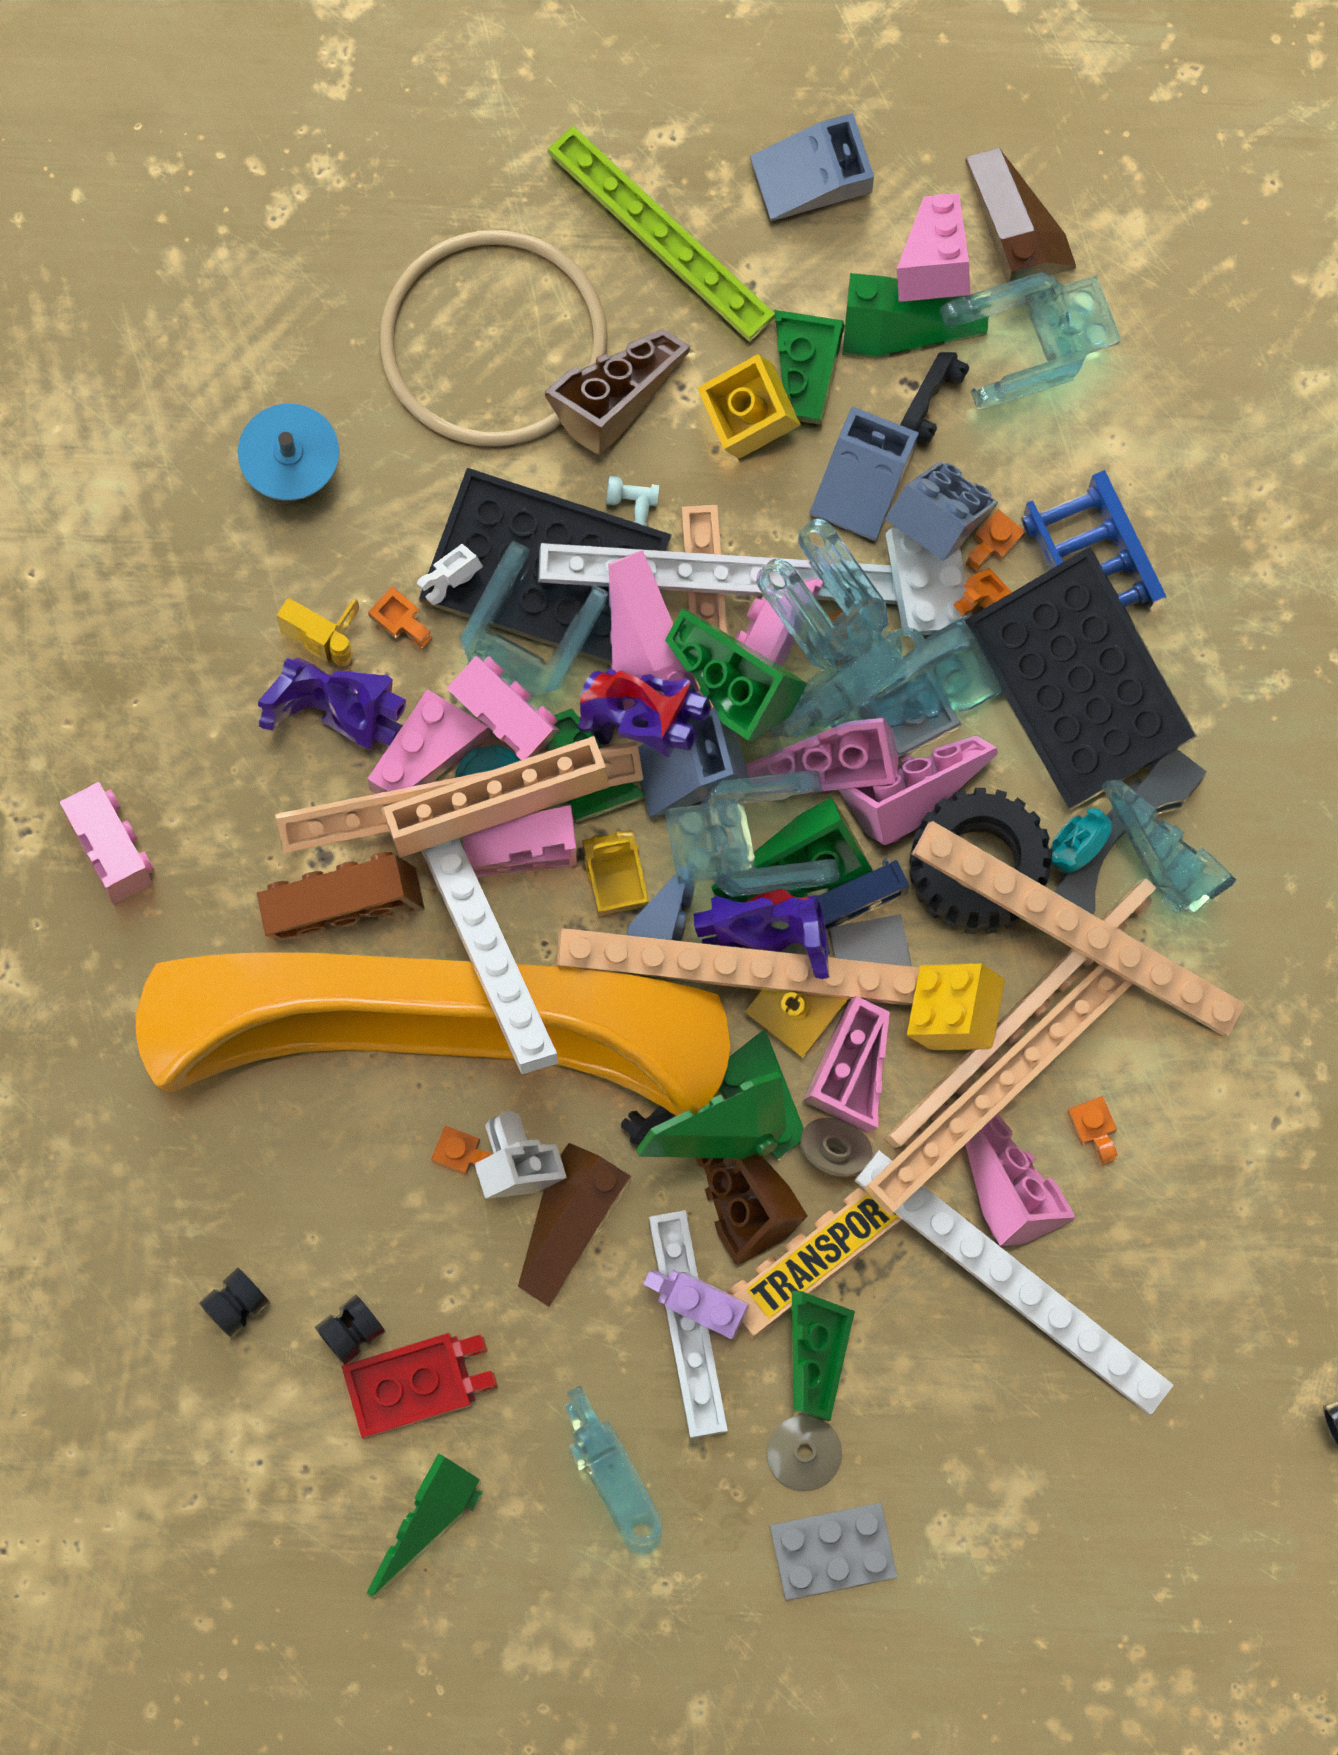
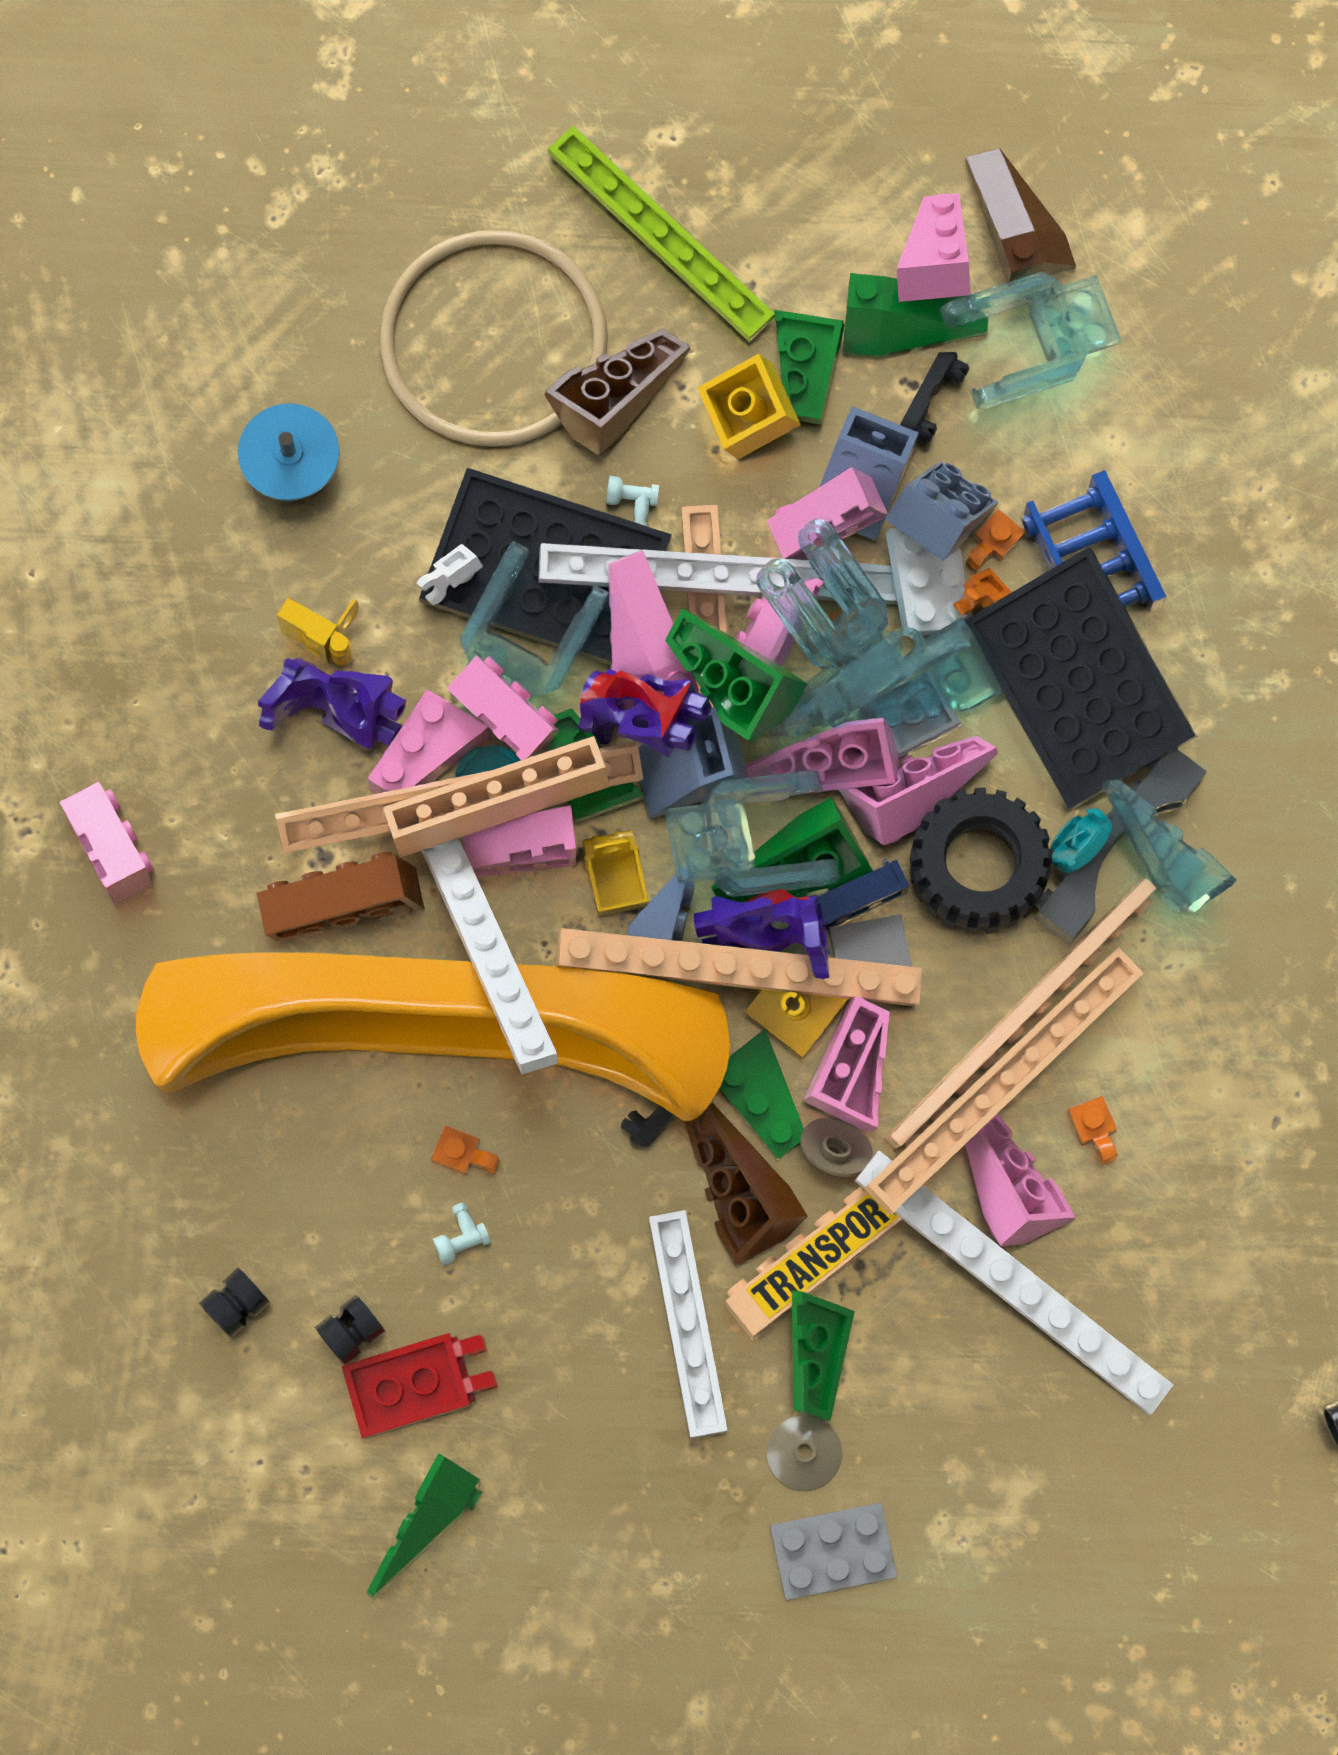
(398, 615): orange plate -> none
(471, 1236): none -> light aqua piece
(517, 1163): white brick -> none
(570, 1220): reddish brown wedge -> none
(612, 1474): clear light blue plate -> none
(699, 1301): lavender hinge -> none
(724, 1128): green wedge -> none
(814, 168): sand blue slope -> none
(845, 502): none -> bright pink wedge
(956, 1007): yellow brick -> none
(1078, 928): light nougat plate -> none

